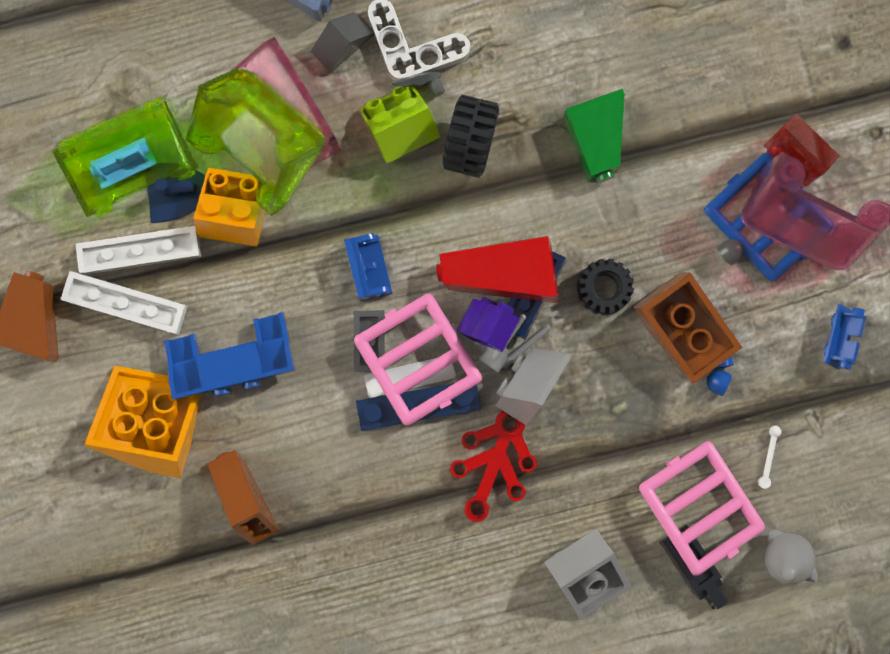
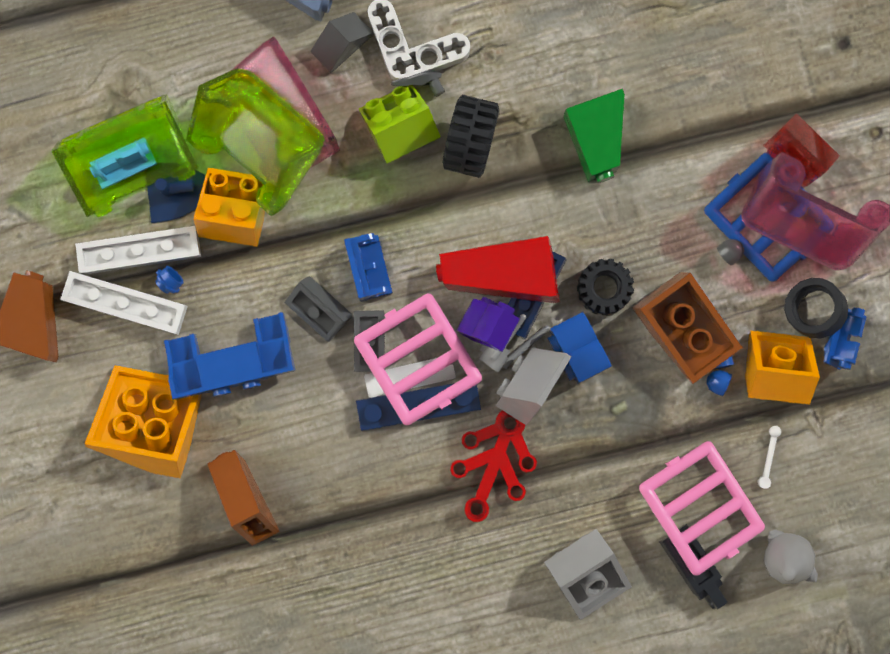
(169, 280): none -> blue plate
(318, 308): none -> dark grey slope
(579, 341): none -> blue brick
(781, 367): none -> light orange slope
(800, 291): none -> black tyre

